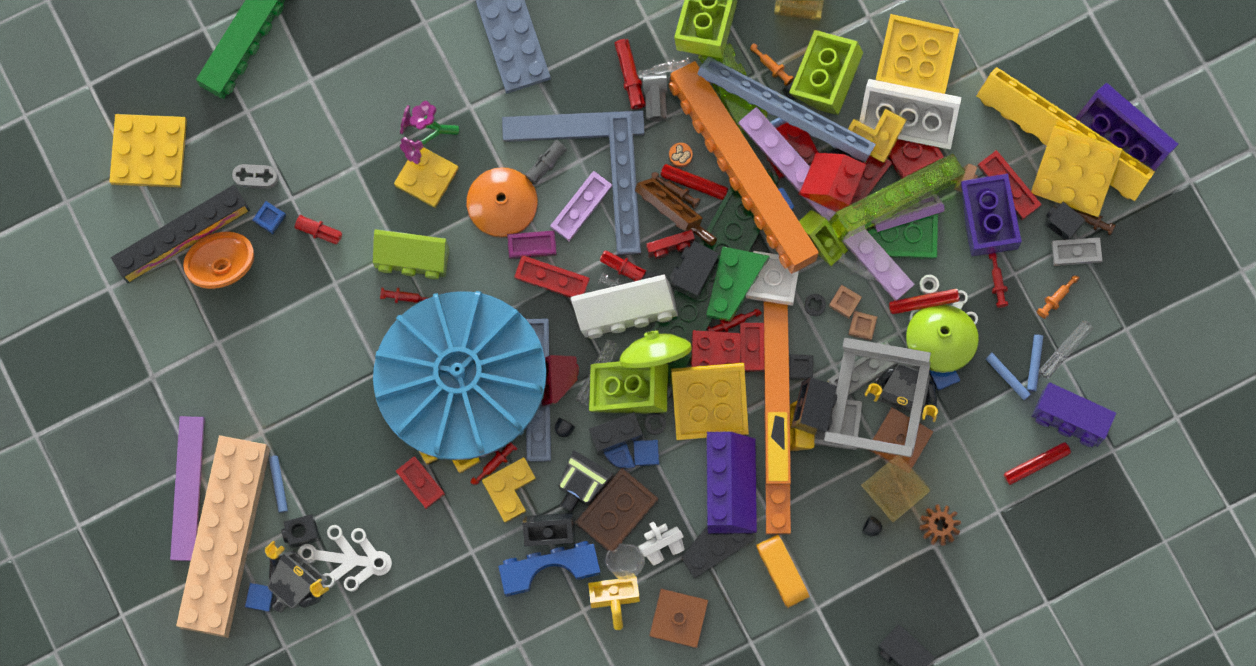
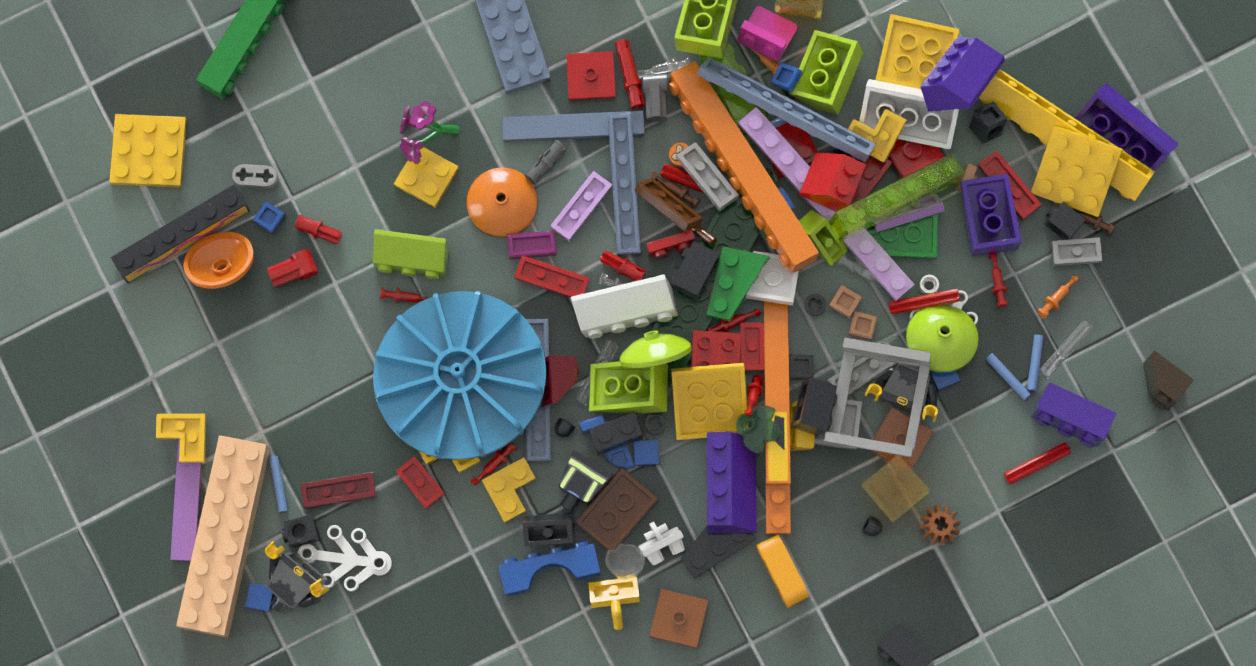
(190, 431): none -> yellow plate
(299, 266): none -> red piece
(338, 490): none -> dark red plate
(587, 424): none -> blue tile
(590, 76): none -> red plate
(707, 176): none -> light grey plate
(754, 390): none -> red piece
(762, 428): none -> clear green plate
(767, 33): none -> dark pink bracket
(786, 77): none -> blue tile
(961, 75): none -> dark purple slope
(988, 122): none -> black brick
(1164, 381): none -> dark brown slope

